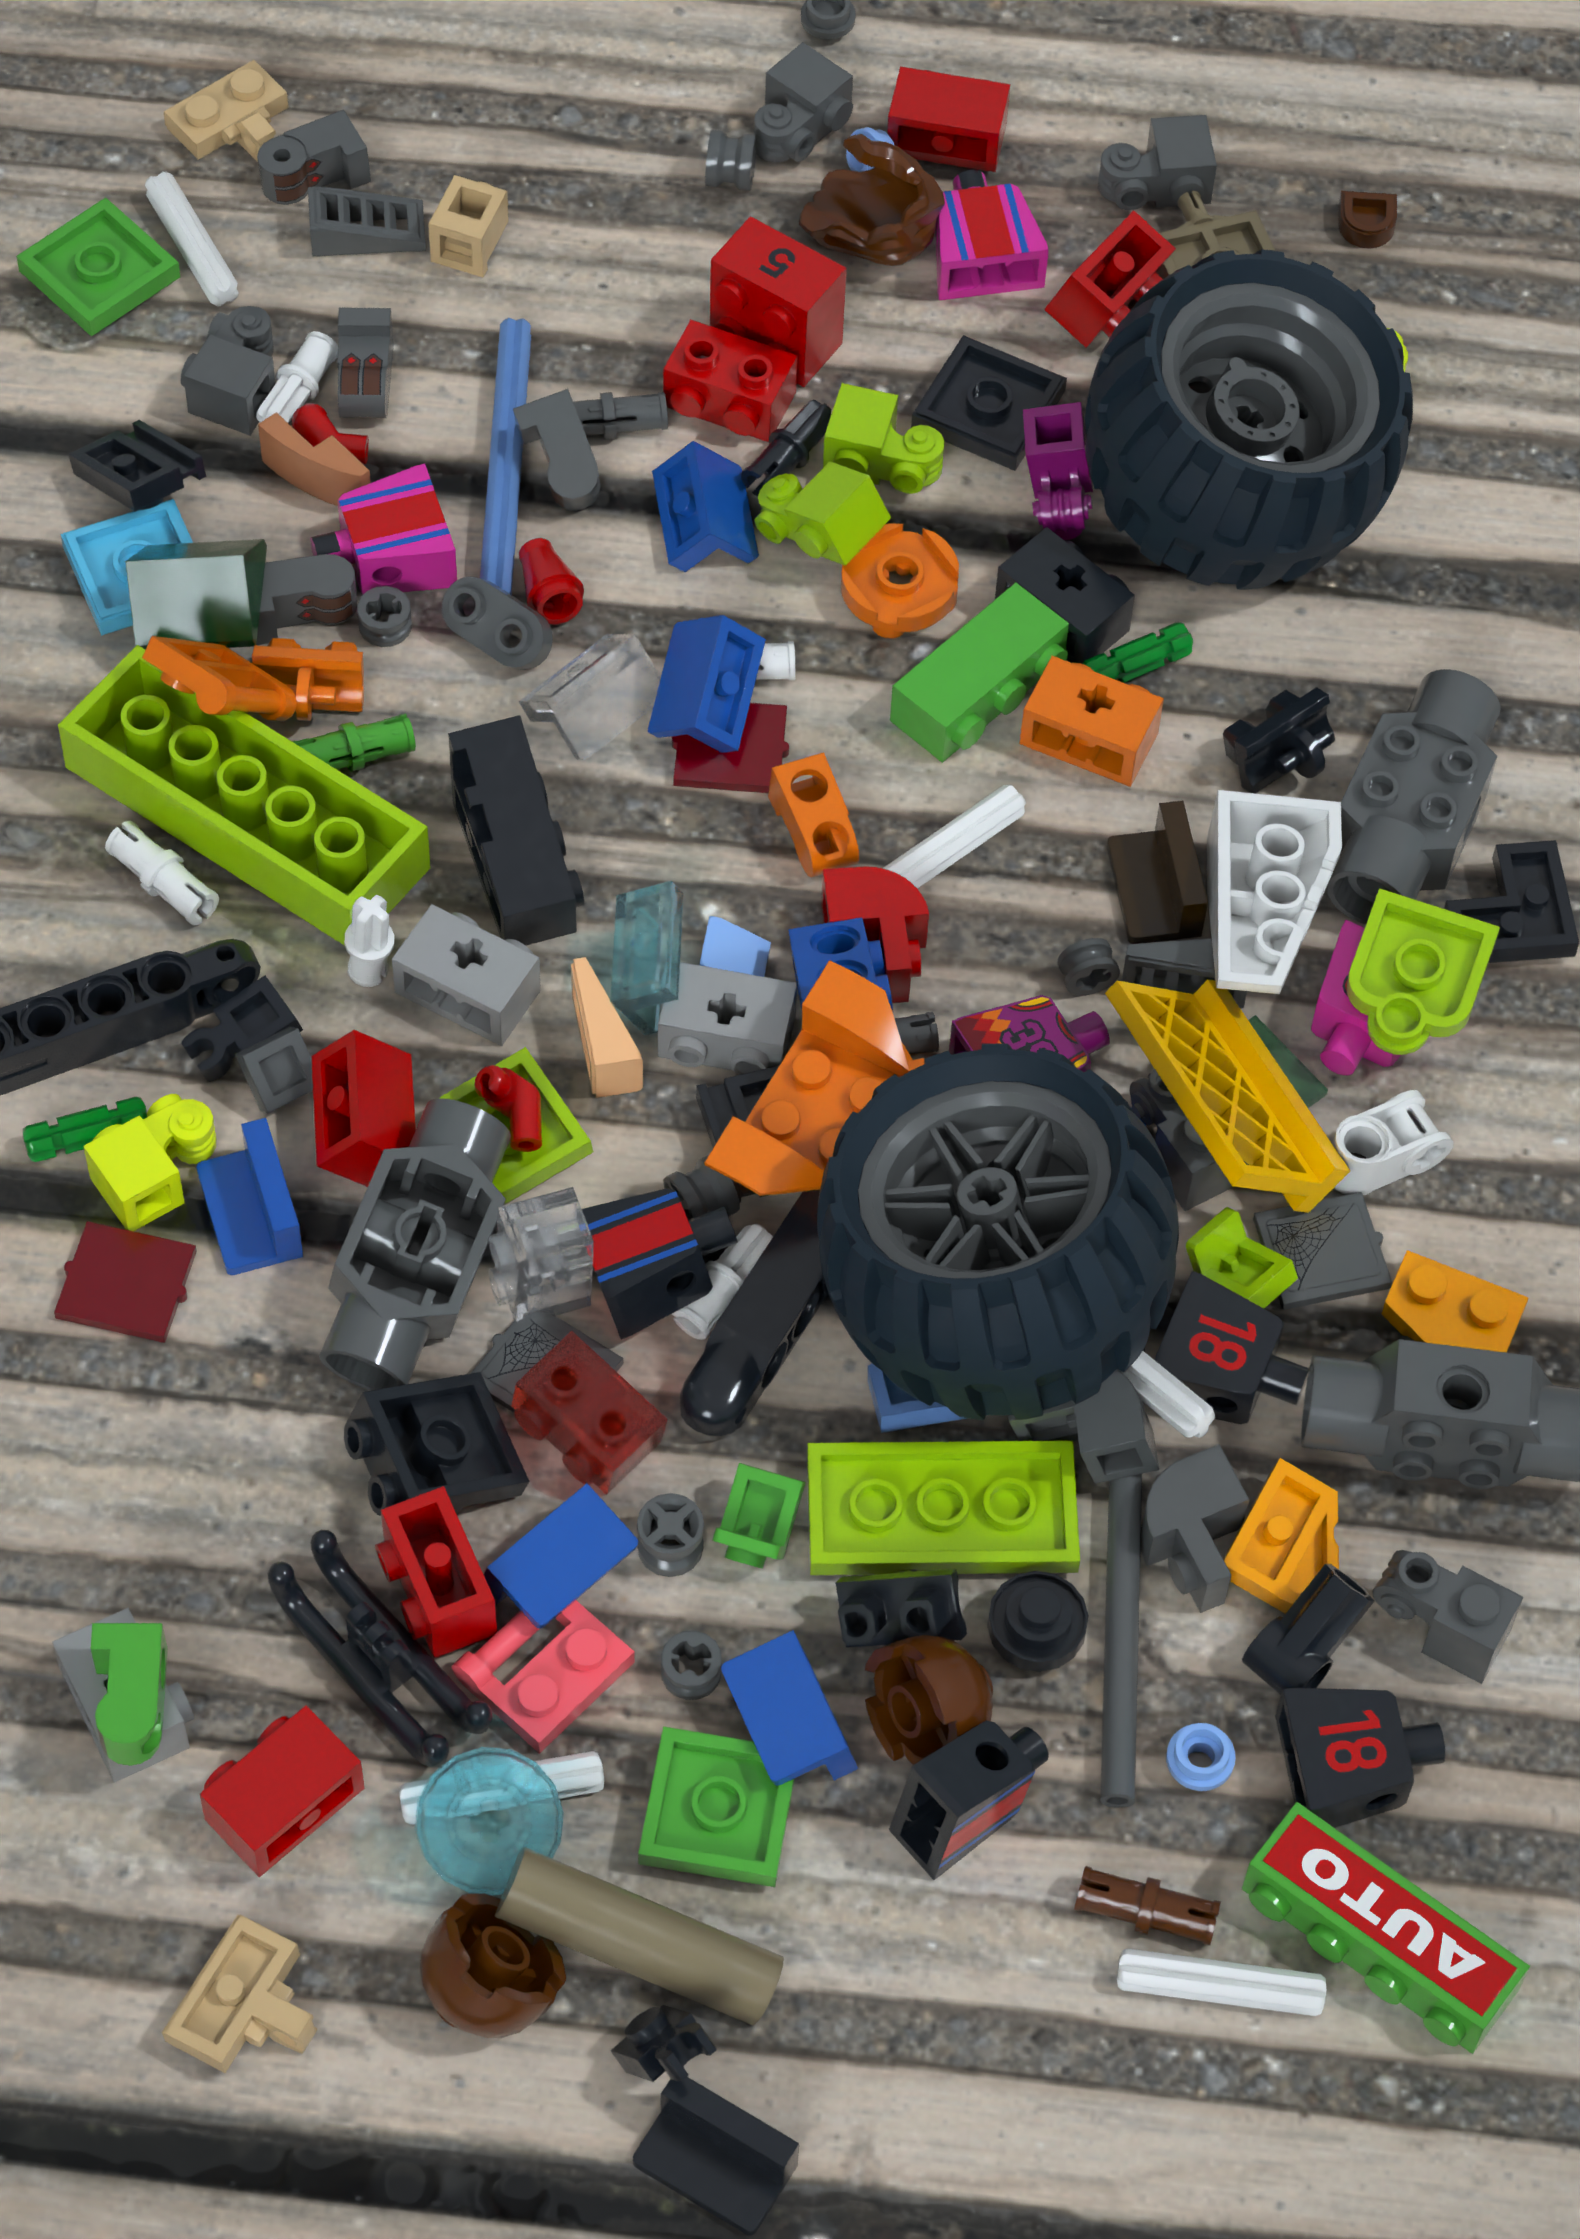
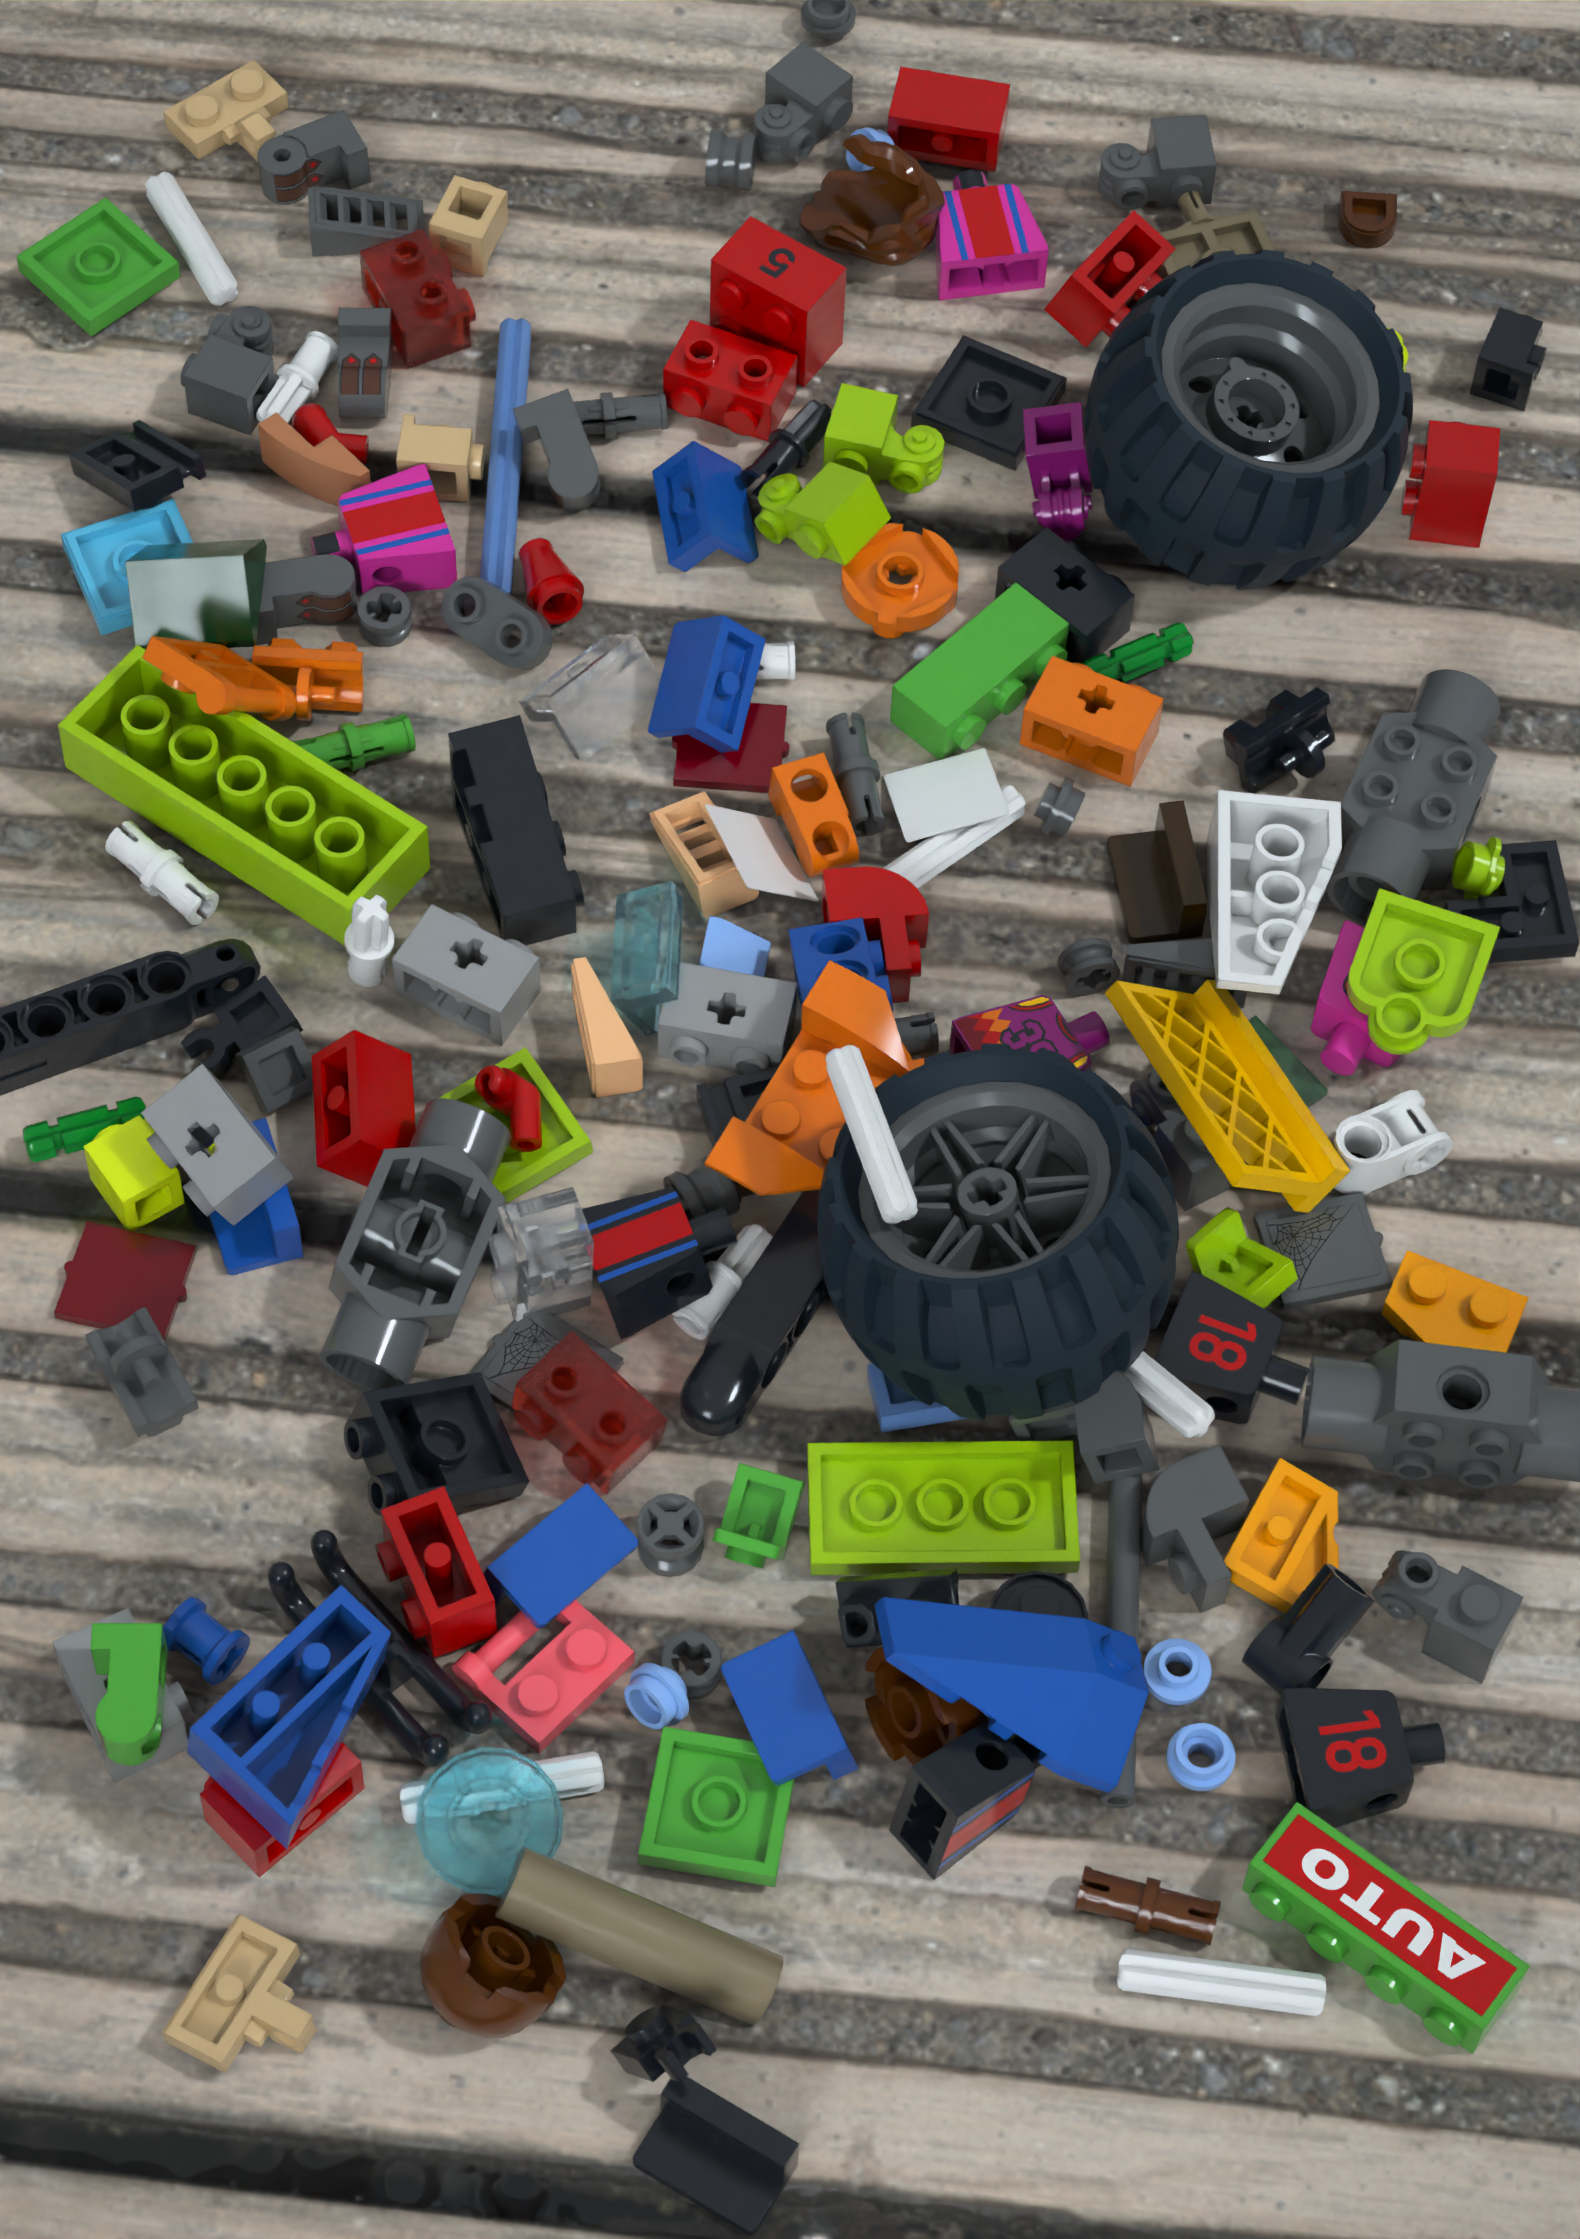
(143, 1373): none -> dark grey hips
(205, 1113): none -> light grey brick
(205, 1641): none -> blue bush
(291, 1712): none -> blue wedge
(426, 307): none -> clear red brick
(446, 452): none -> tan brick
(656, 1696): none -> light blue plate
(713, 887): none -> light nougat slope
(761, 853): none -> white sticker
(856, 773): none -> dark grey pin
(871, 1134): none -> white axle
(946, 795): none -> white sticker
(1036, 1675): none -> blue wedge
(1059, 807): none -> dark grey plate
(1171, 1688): none -> light blue plate
(1452, 484): none -> red brick
(1478, 868): none -> lime plate
(1509, 360): none -> black brick

